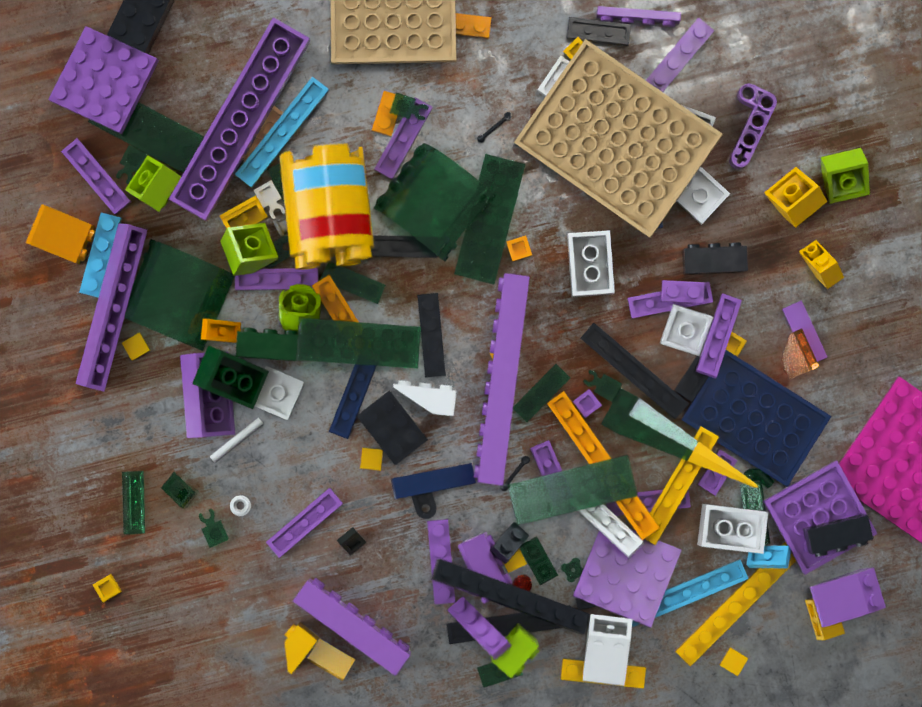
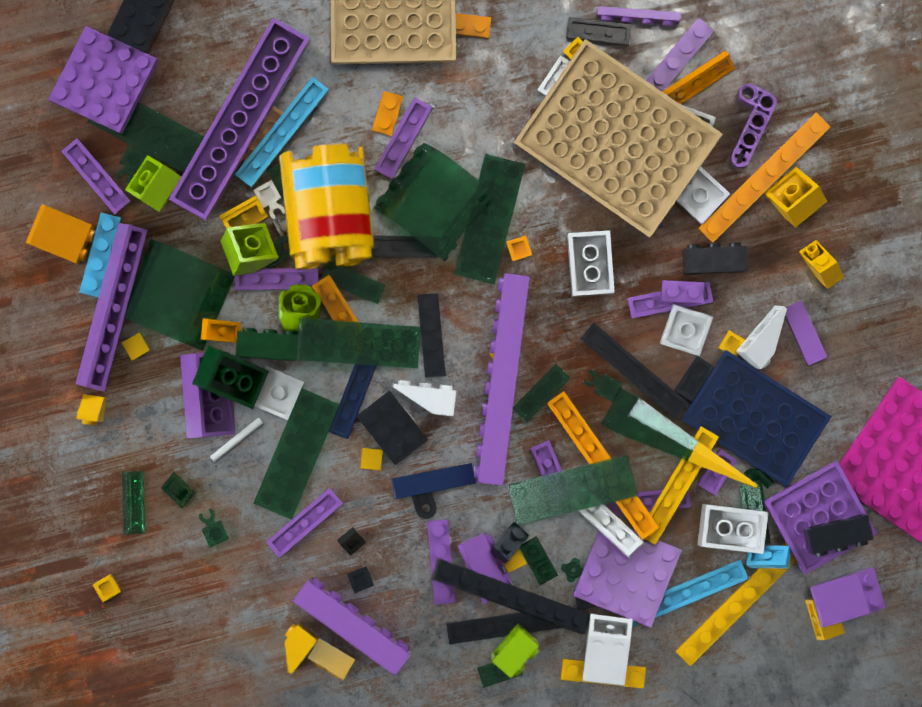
(92, 409): none -> yellow slope
(233, 505): white plate -> none
(296, 453): none -> clear green plate
(360, 579): none -> black plate
(404, 107): clear green plate -> none
(479, 628): medium lavender plate -> none
(507, 116): black hinge -> none
(523, 582): clear red plate -> none
(524, 460): black hinge -> none
(587, 403): medium lavender plate -> none
(701, 78): none -> light orange plate
(718, 335): medium lavender plate -> none
(733, 661): yellow tile -> none
(763, 341): none -> white slope
(764, 178): none -> light orange plate
(798, 355): clear orange slope -> none
(845, 175): lime slope -> none

